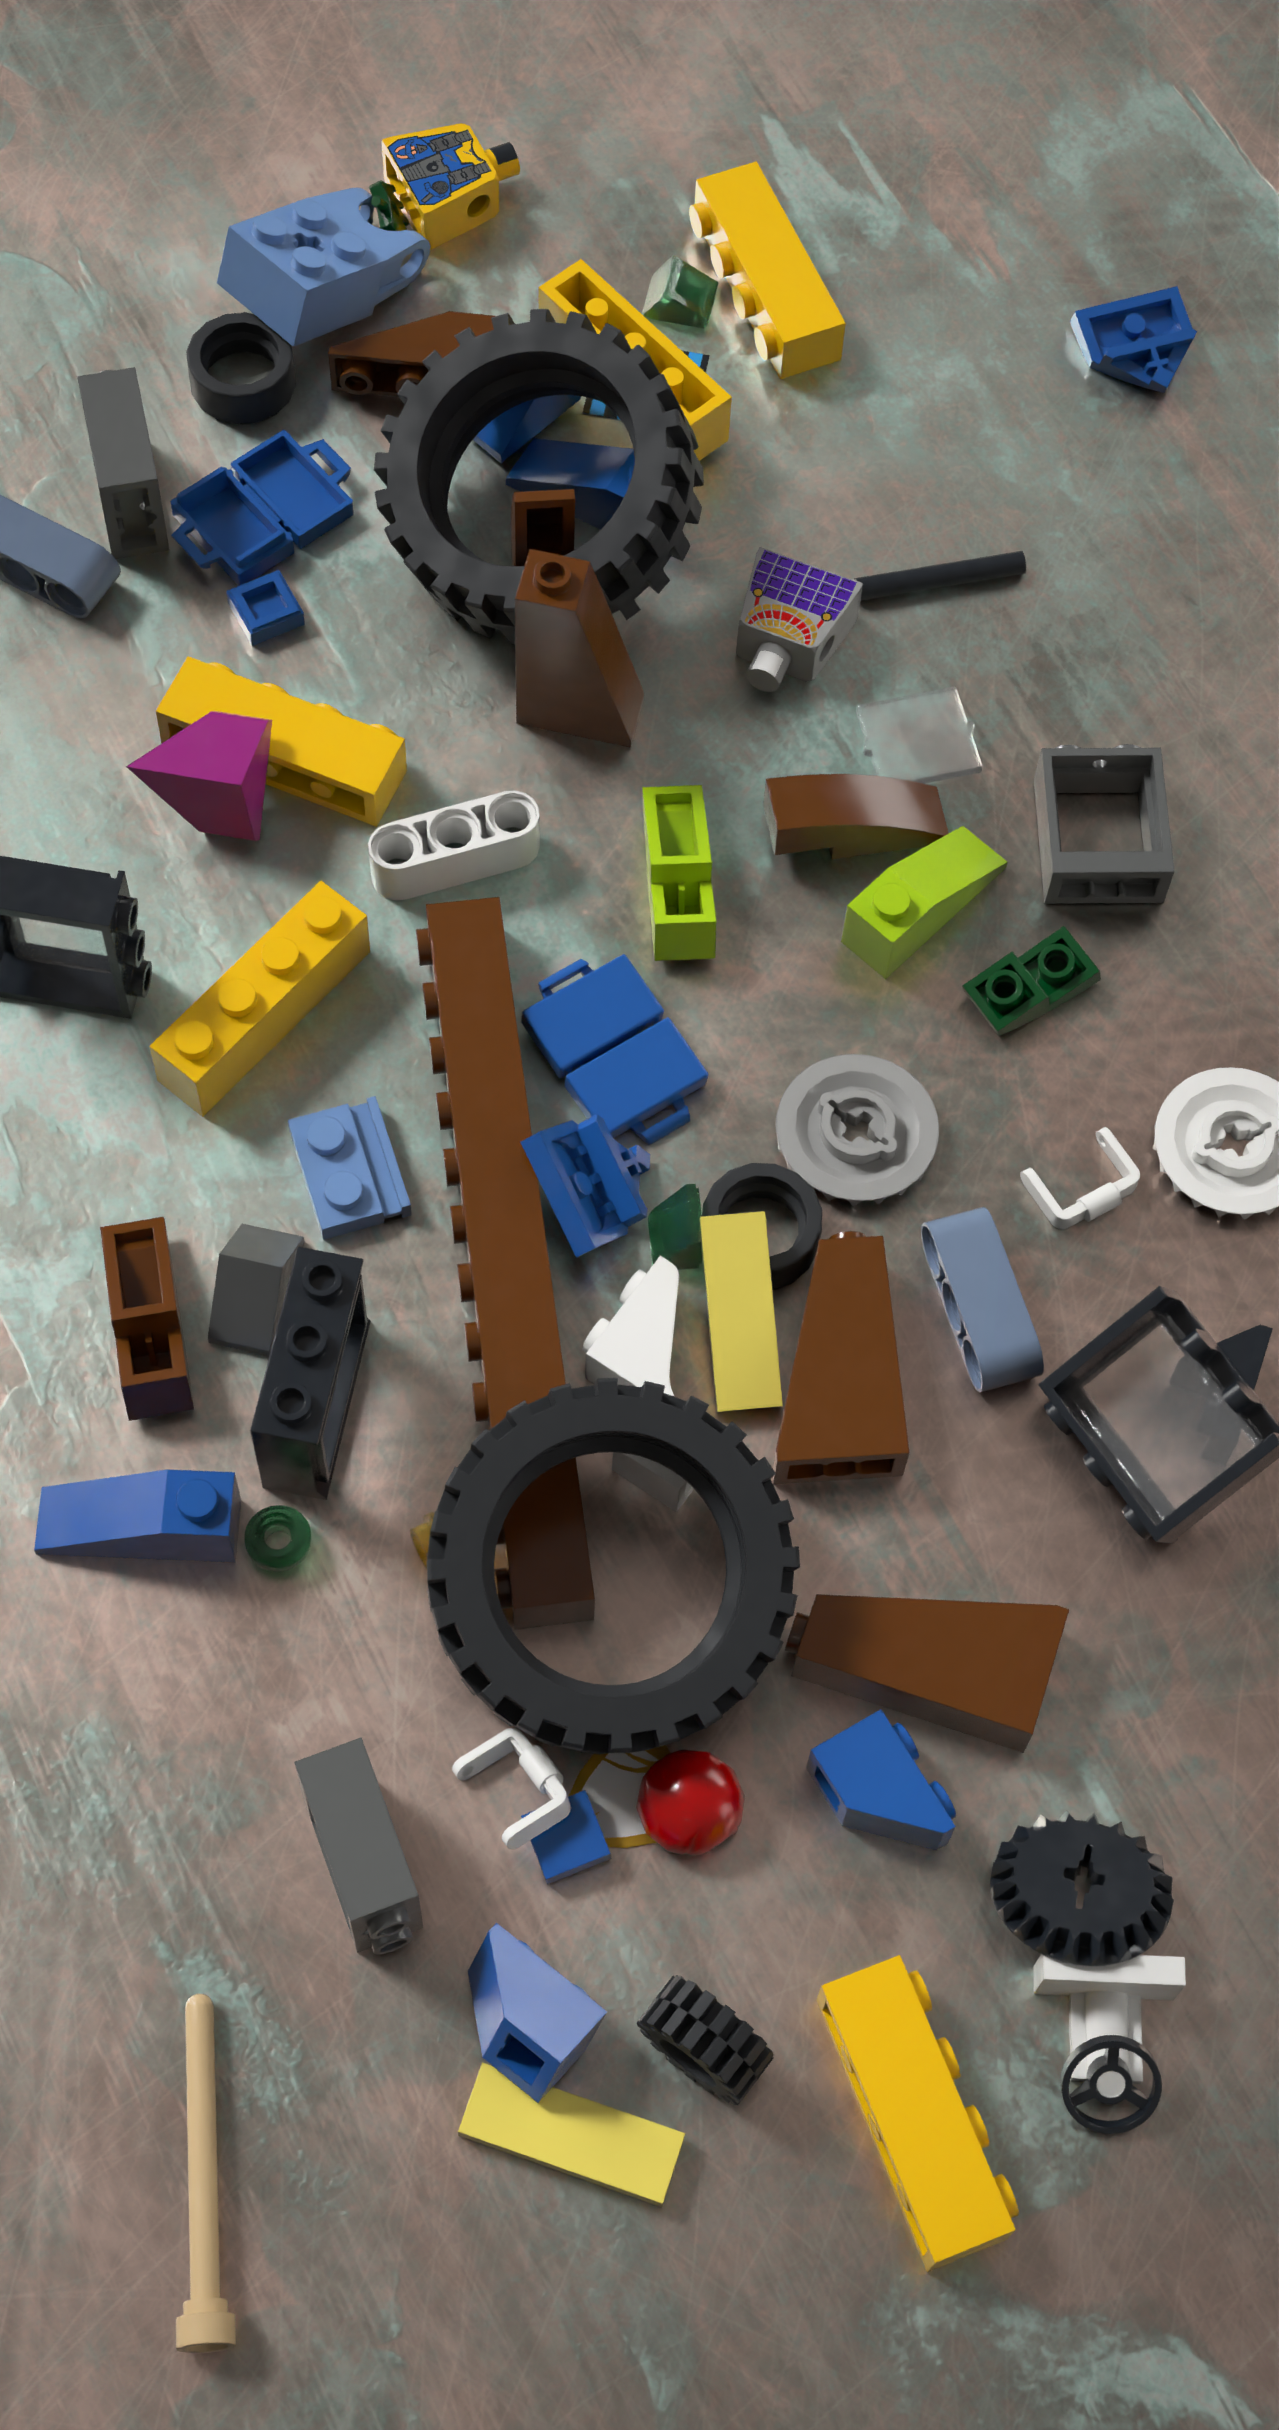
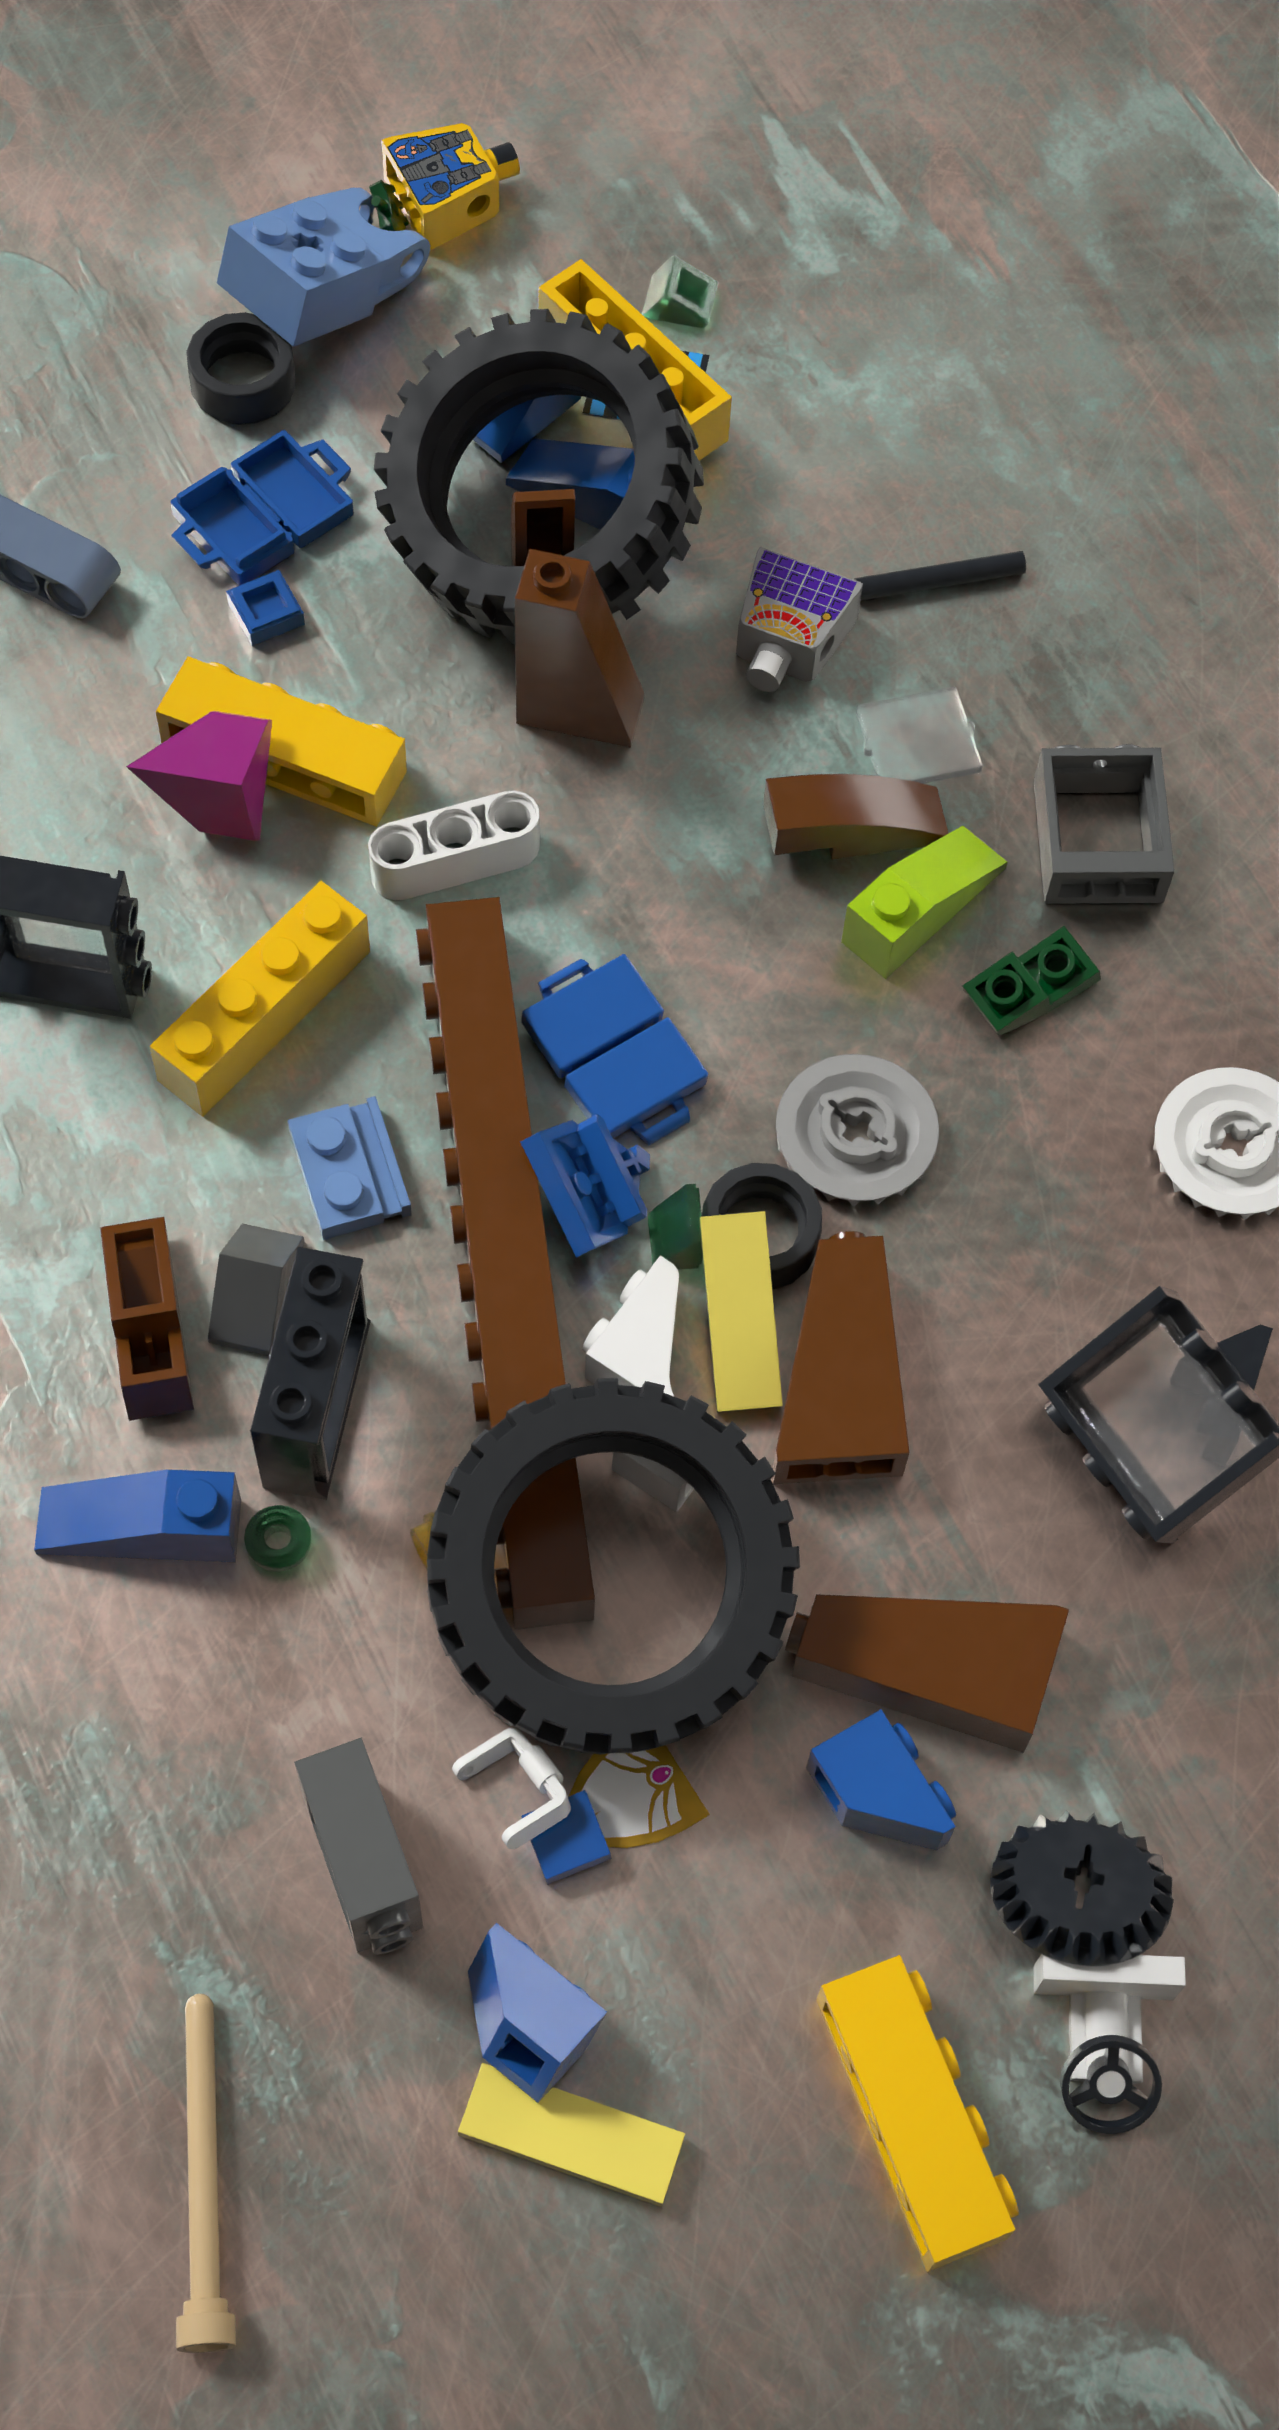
(123, 463): dark grey window -> none
(390, 357): reddish brown slope -> none
(679, 873): lime slope -> none
(690, 1802): red hair -> none
(705, 2040): black tyre -> none
(767, 270): yellow brick -> none
(982, 1299): sand blue beam -> none
(1095, 1202): white piece -> none
(1136, 337): blue slope -> none

